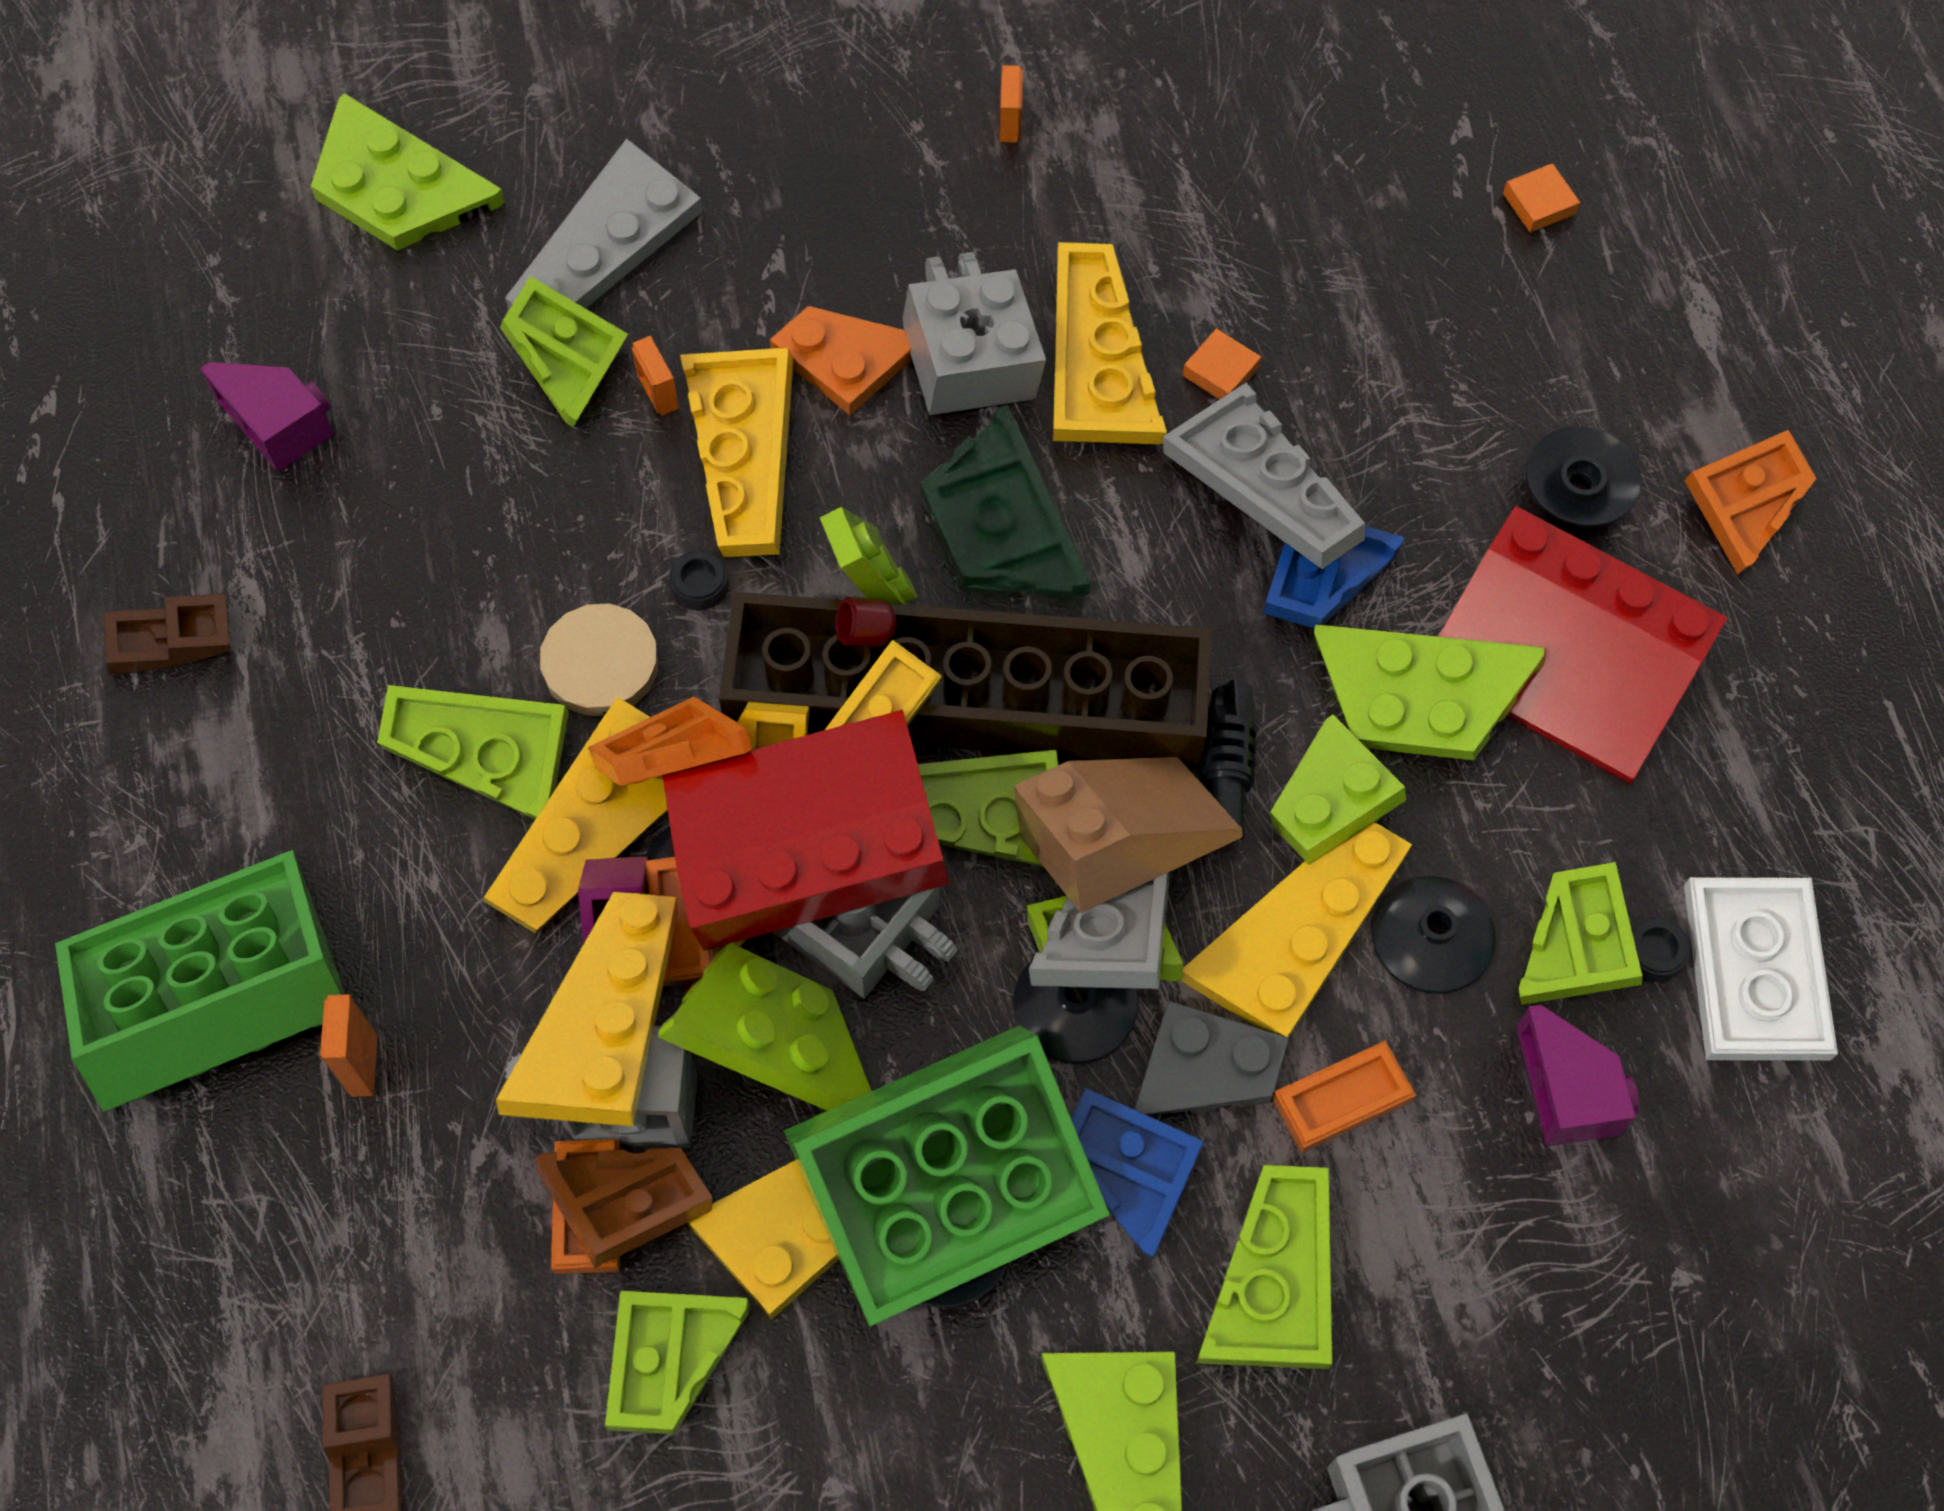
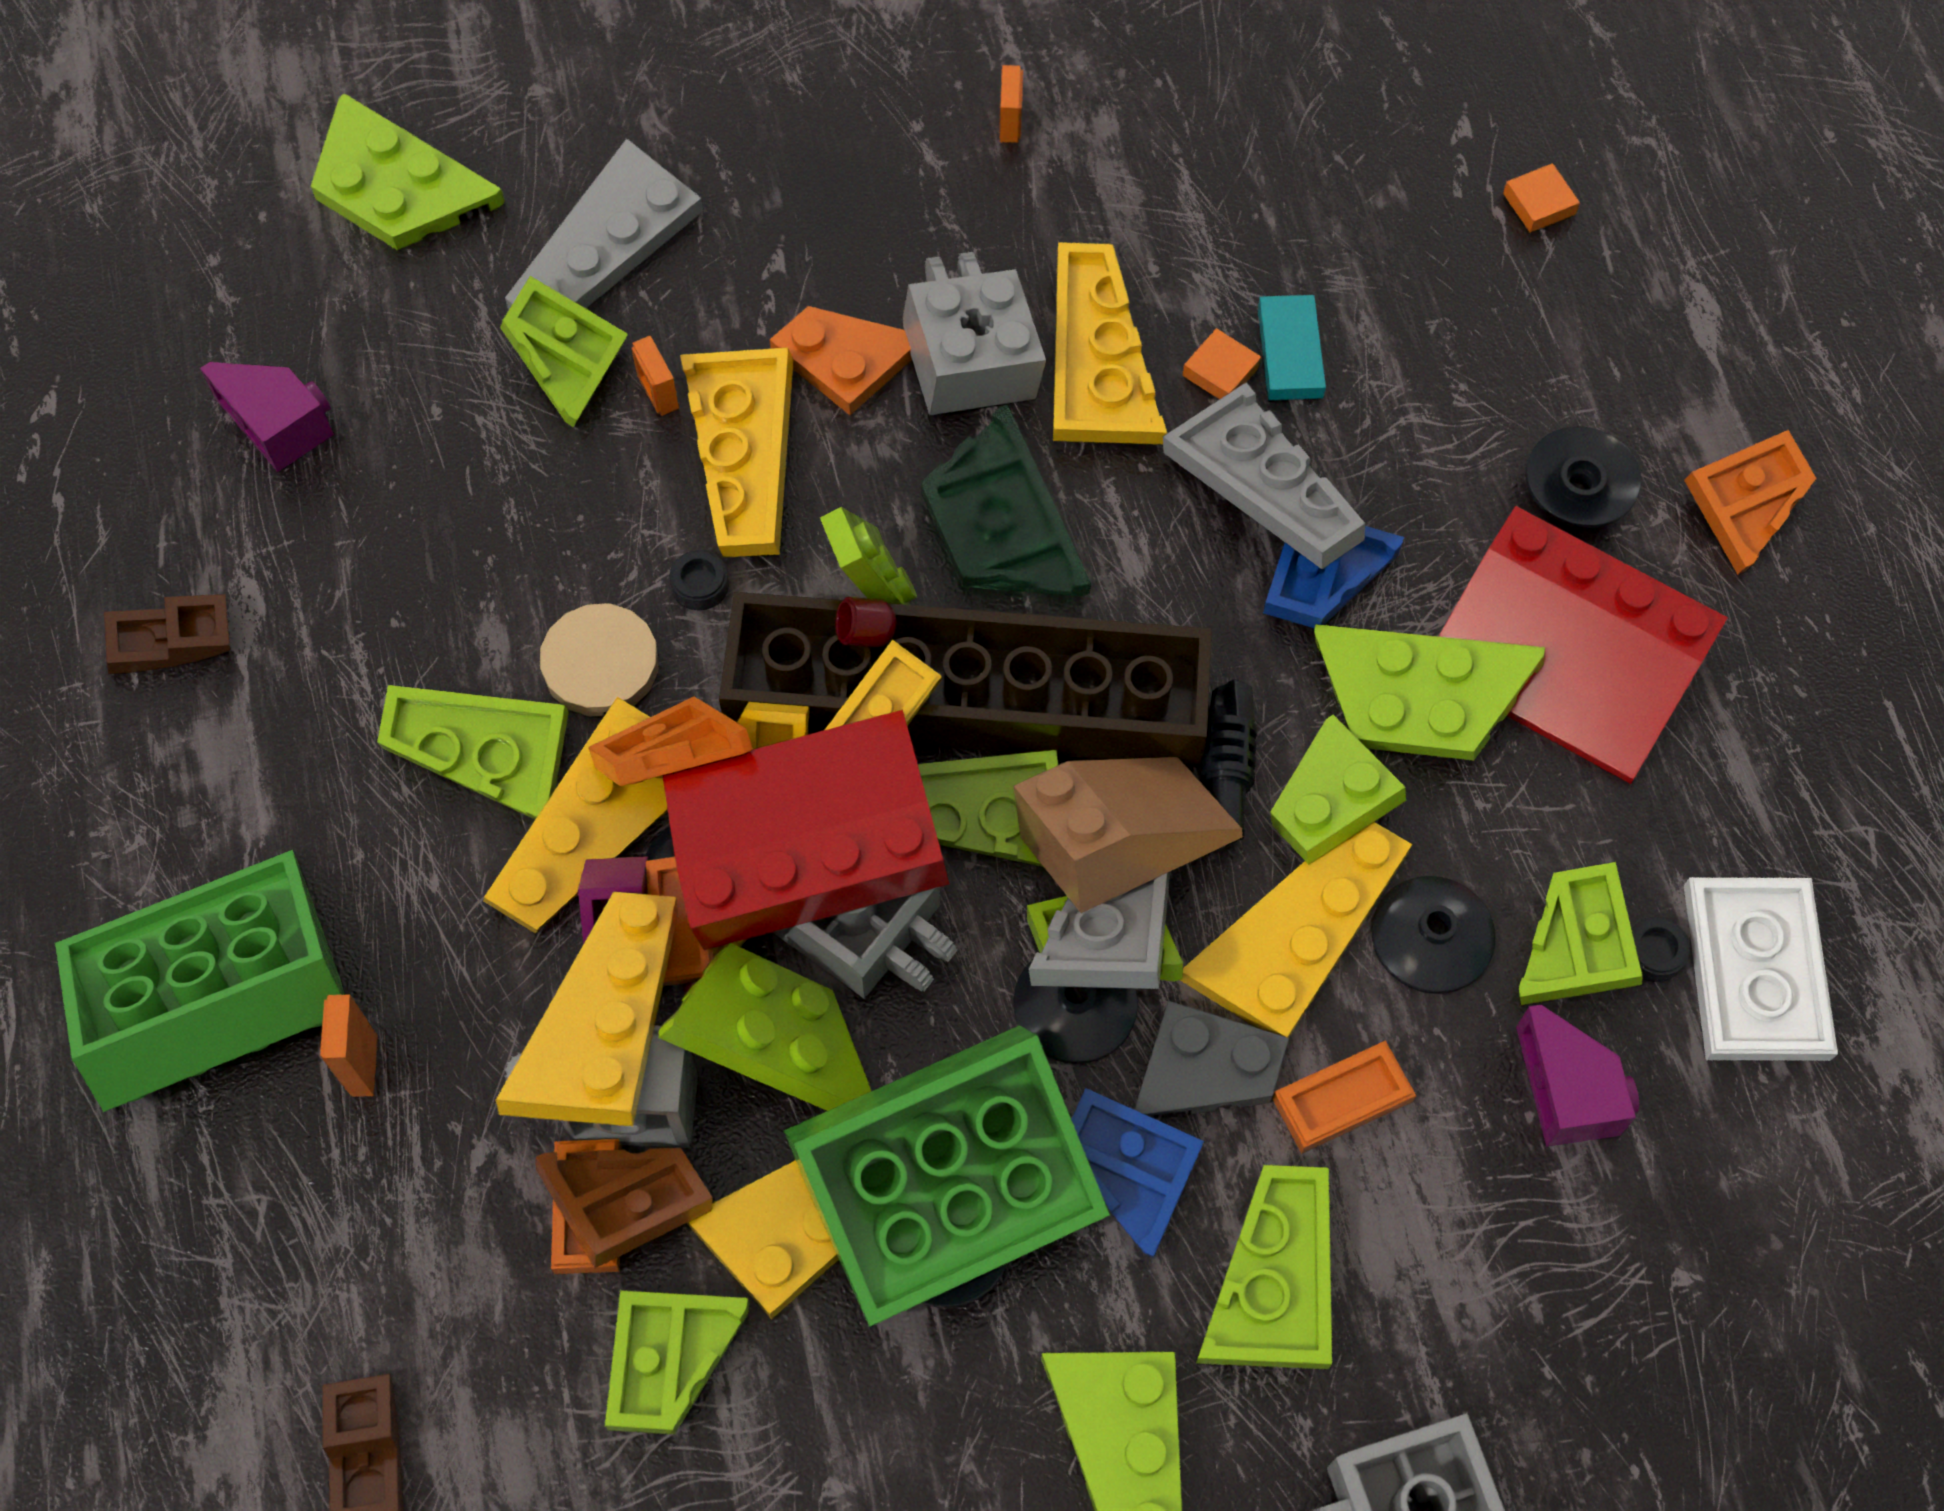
(1291, 347): none -> teal tile

